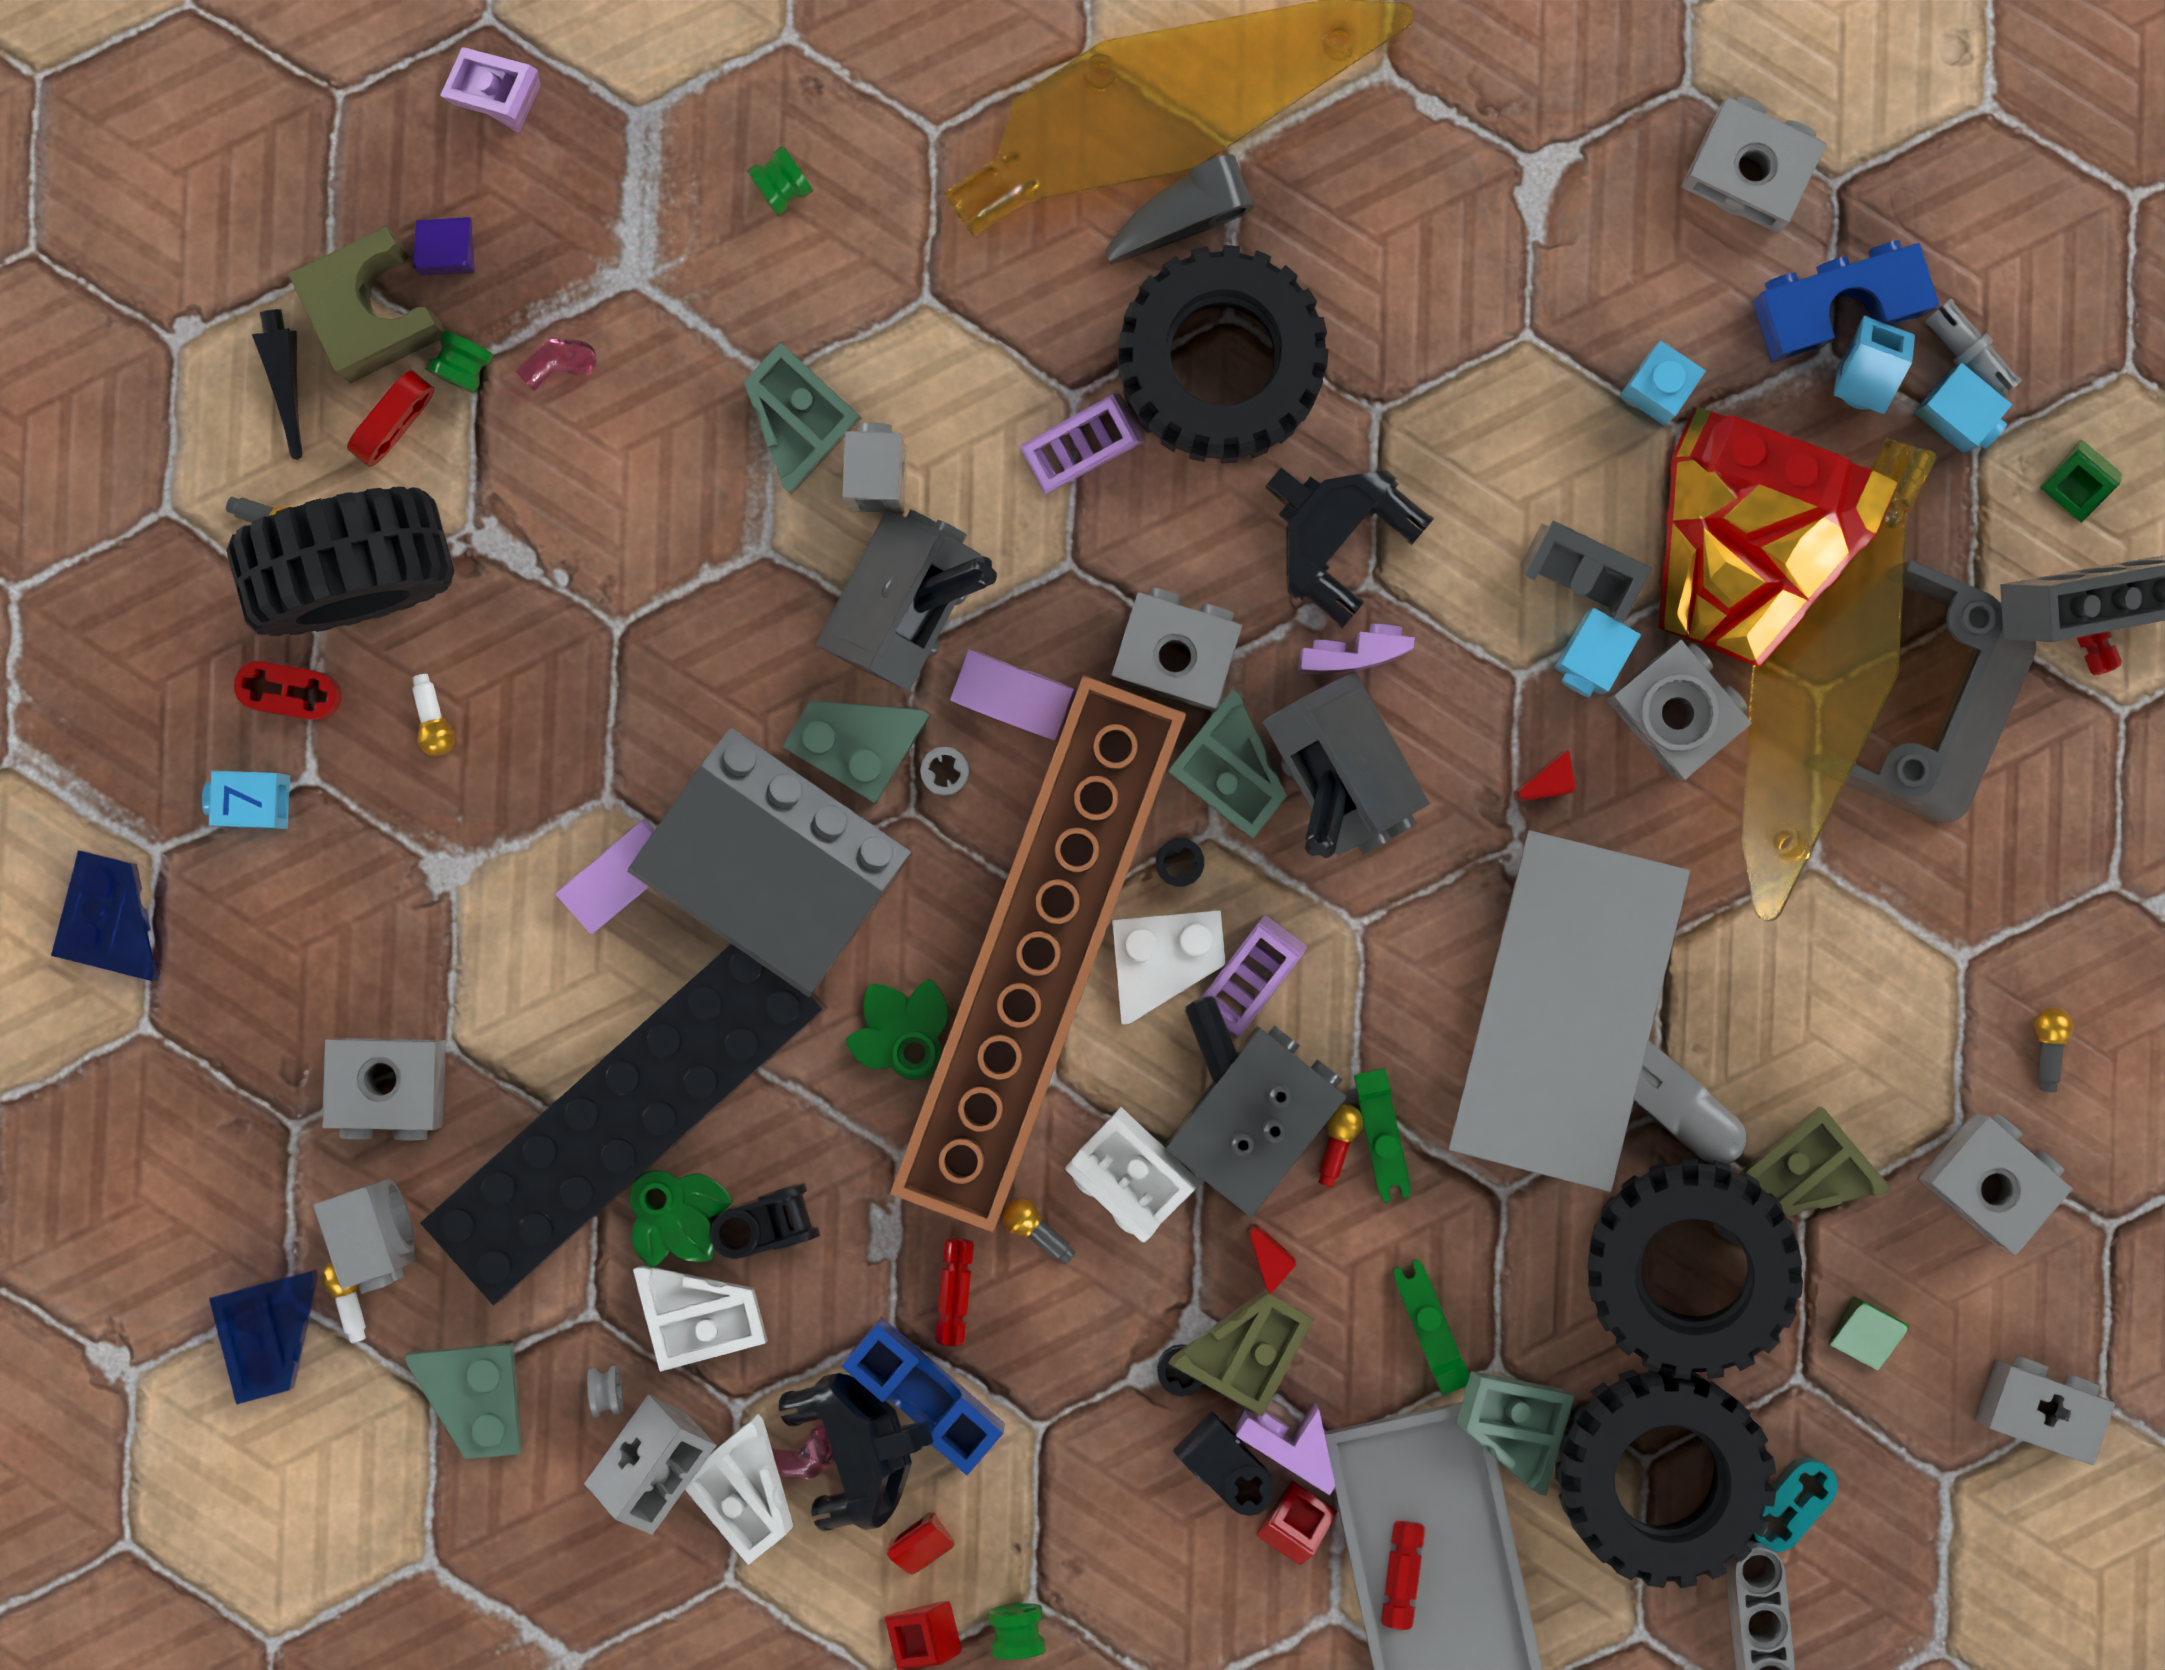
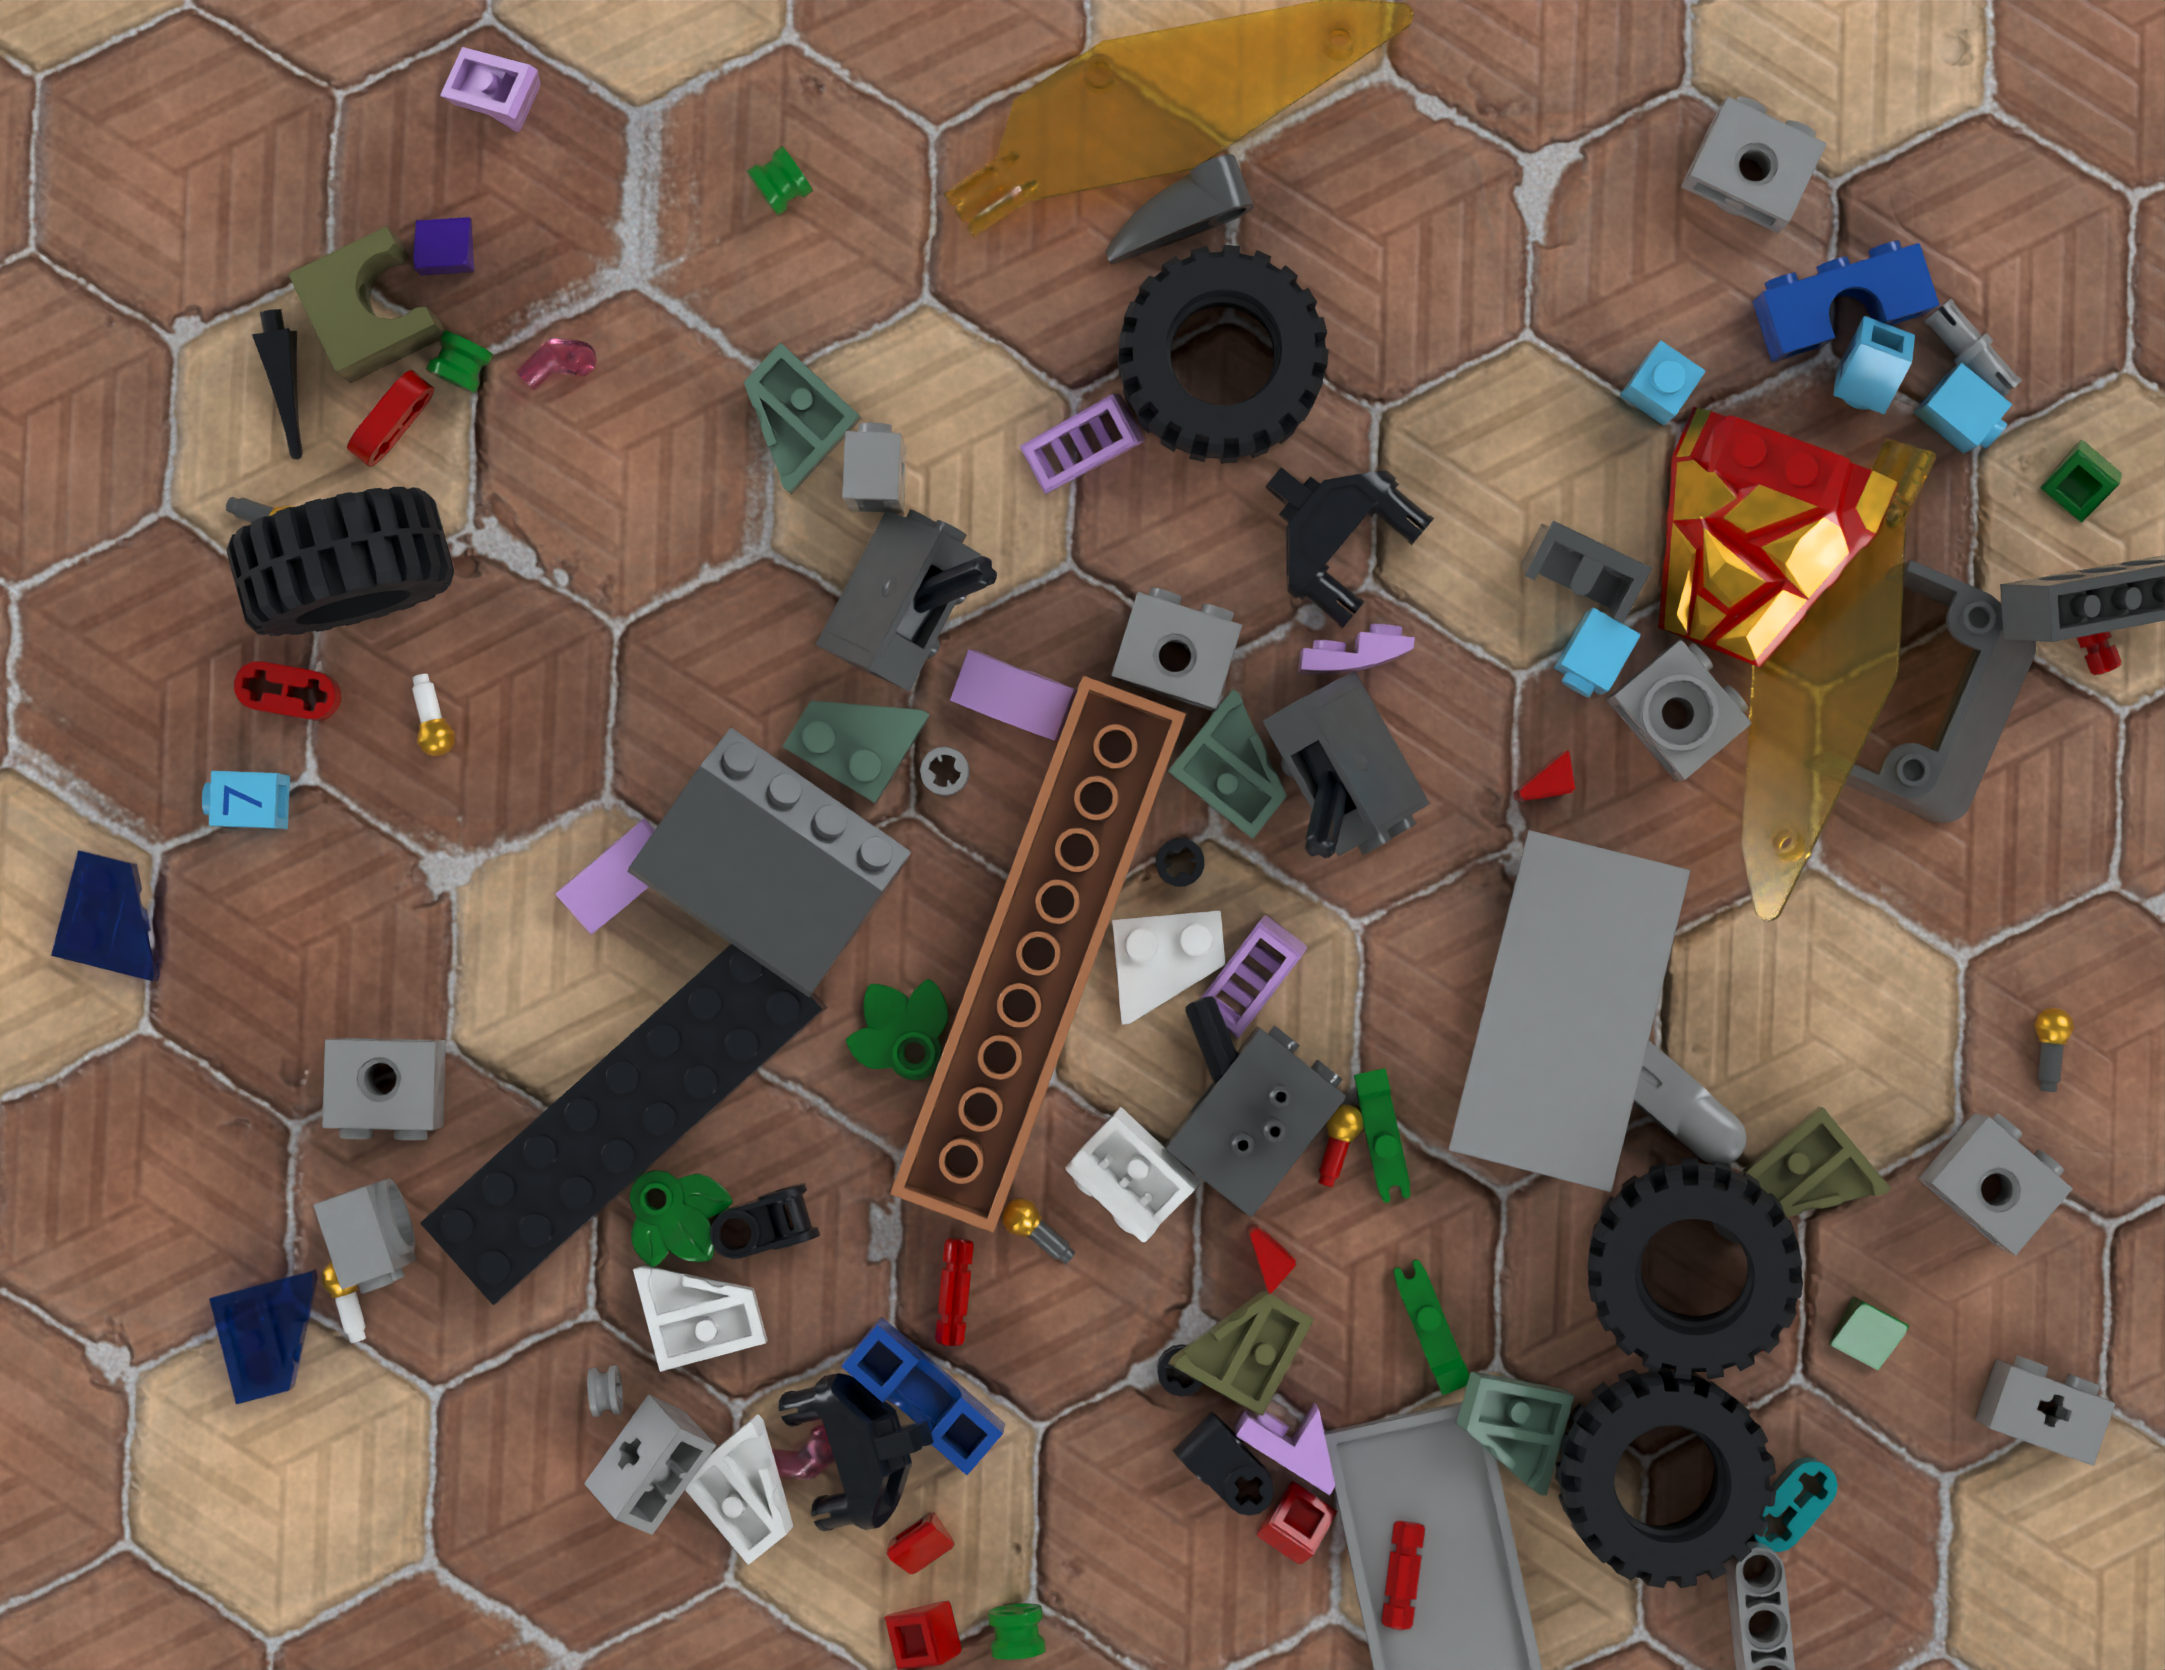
(473, 1396): sand green wing -> none

